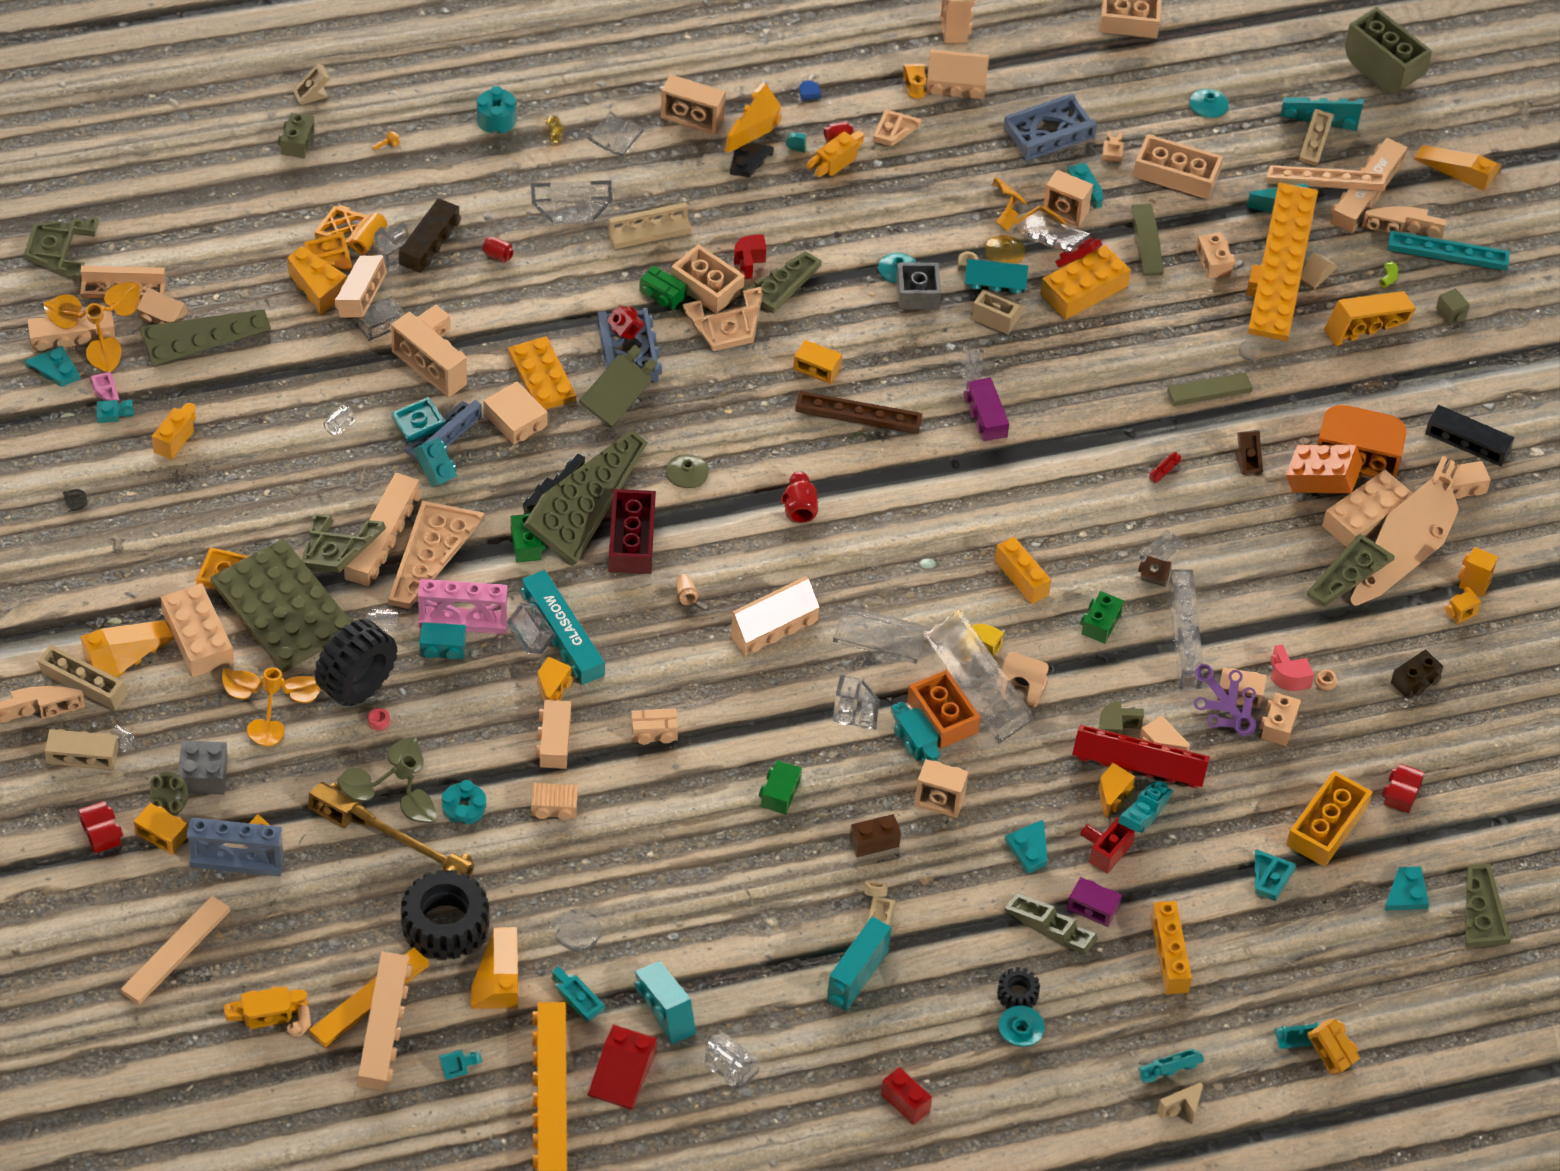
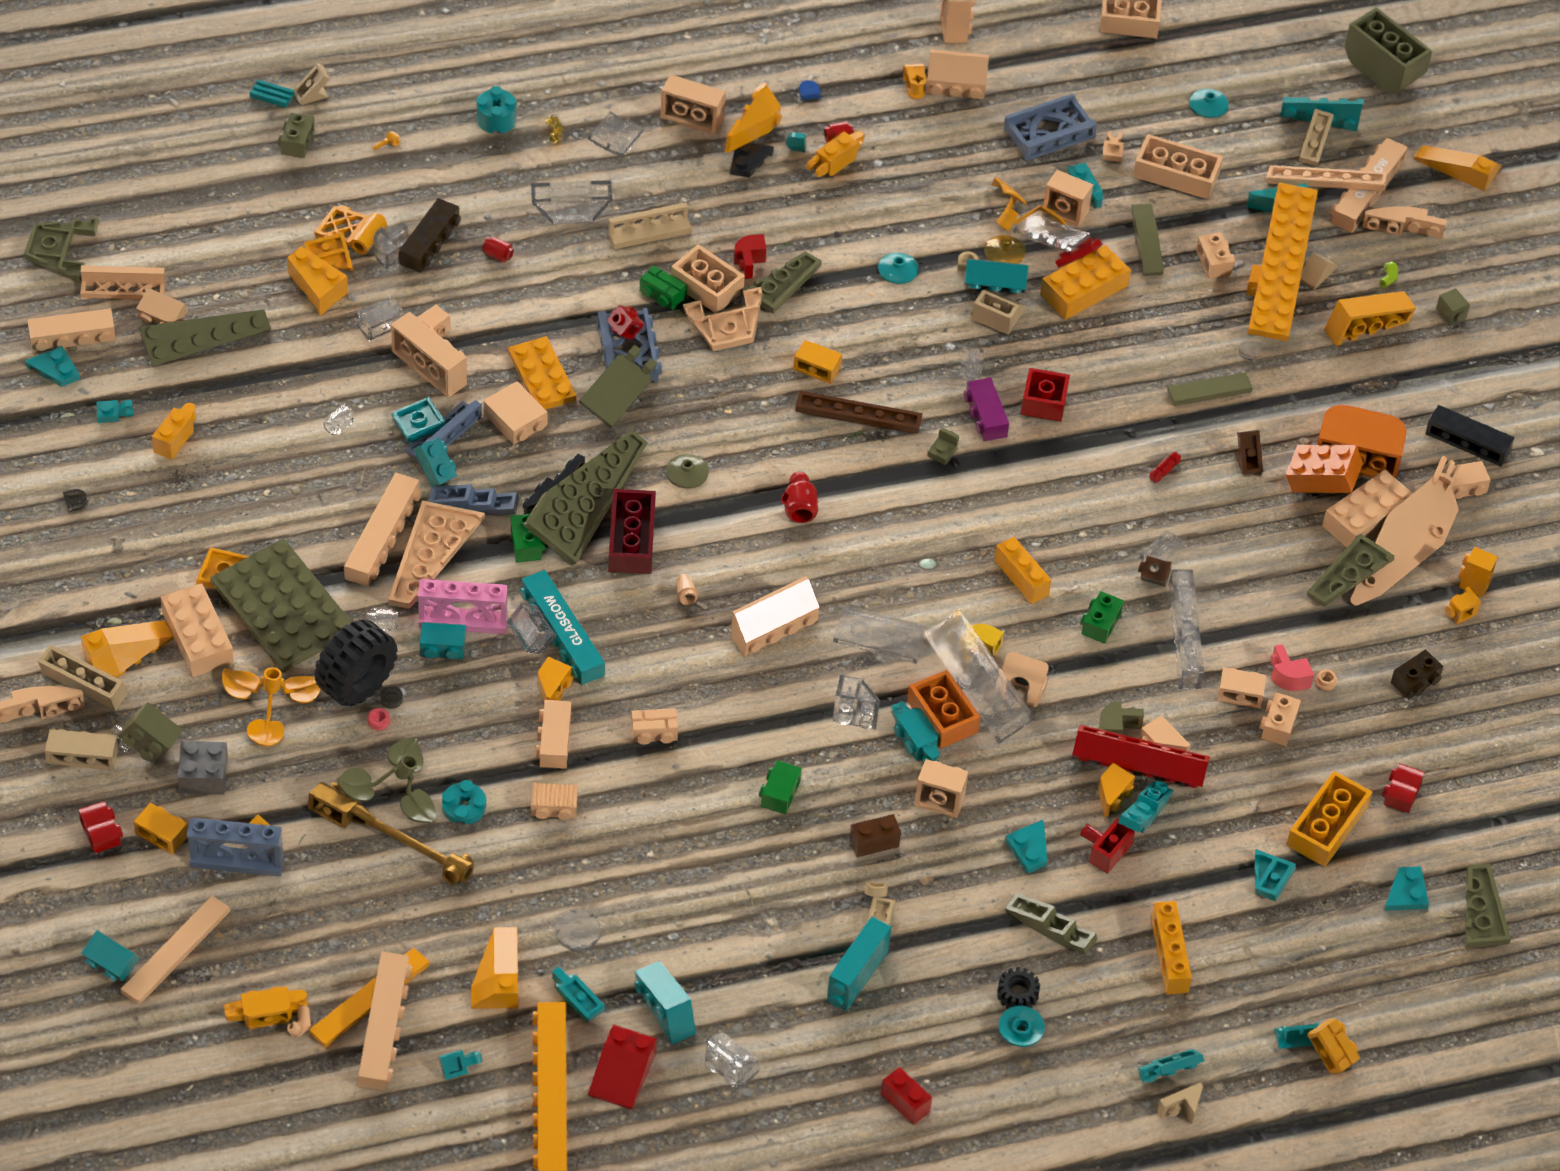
(65, 311): light orange plant -> none
(104, 386): bright pink tile -> none
(110, 956): none -> teal brick
(149, 733): none -> olive brick
(169, 792): olive dish -> none
(273, 92): none -> teal tile
(333, 550): olive wing -> none
(361, 286): light nougat brick -> none
(391, 697): none -> clear smoke tile
(445, 939): black tyre -> none
(475, 499): none -> sand blue slope
(894, 127): light nougat wing -> none
(918, 286): flat silver brick -> none
(944, 446): none -> olive bracket
(1045, 394): none -> red brick
(1094, 902): magenta brick -> none
(1228, 702): medium lavender plant -> none
(1448, 250): teal plate -> none

